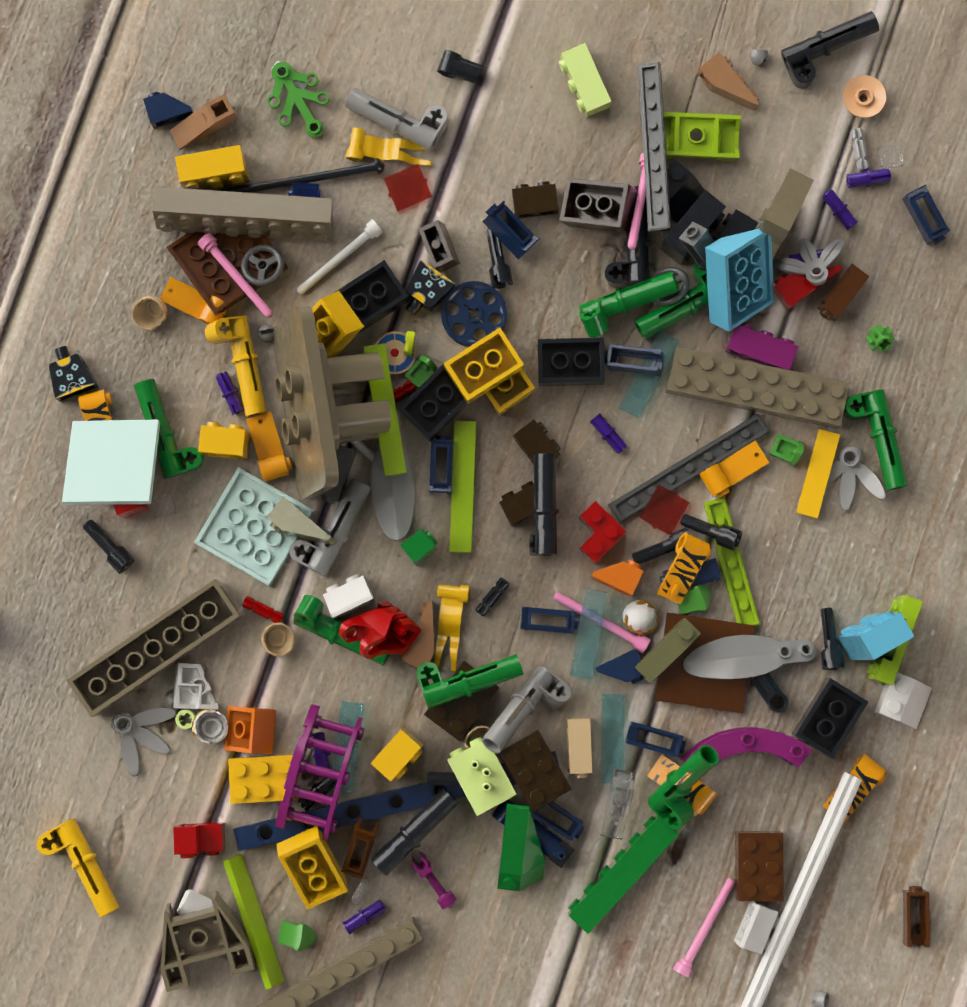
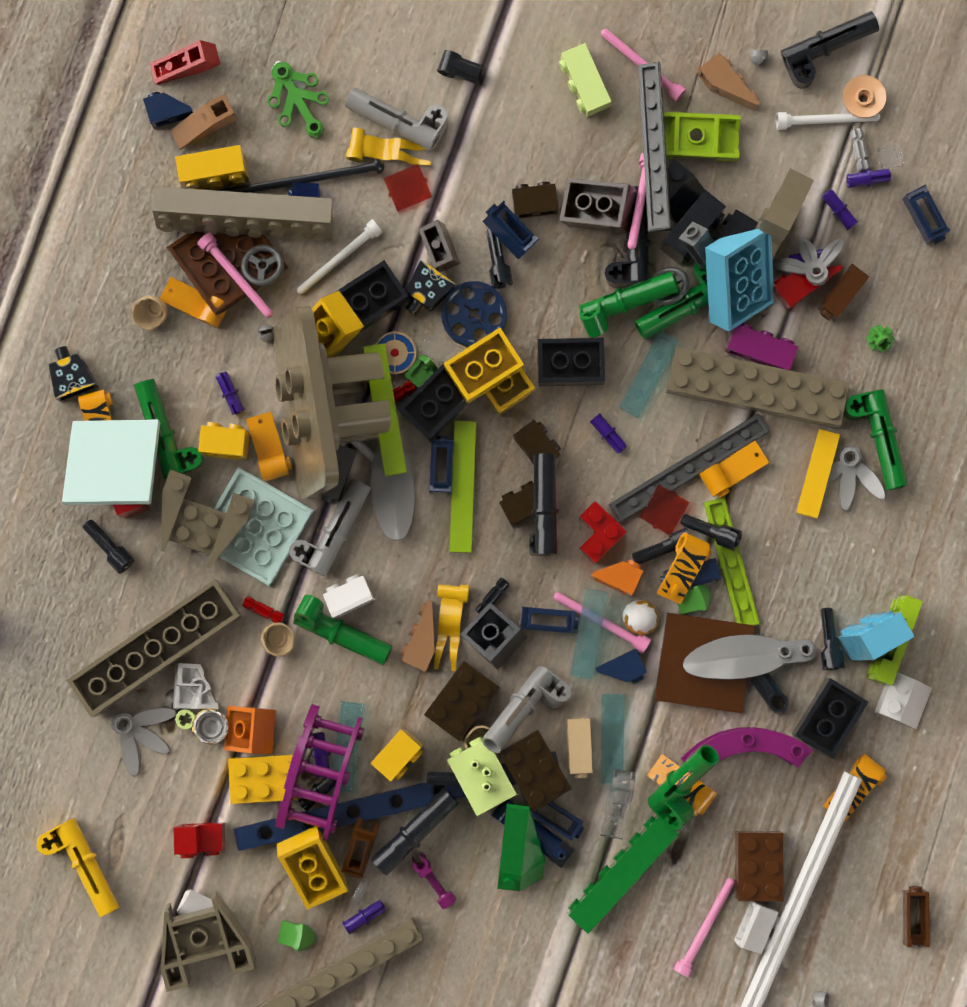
(185, 62): none -> red slope
(196, 523): none -> dark tan wedge
(243, 358): yellow piece -> none
(253, 921): lime tile -> none
(294, 523): slope -> none
(381, 631): red piece -> none
(409, 345): neon yellow tile -> none
(420, 546): green brick -> none
(465, 682): green piece -> none
(493, 635): none -> black slope
(615, 351): dark blue window -> none
(667, 650): olive slope -> none
(675, 91): none -> bright pink piece
(677, 745): dark blue window -> none
(785, 120): none -> white piece
(787, 449): bright green tile -> none

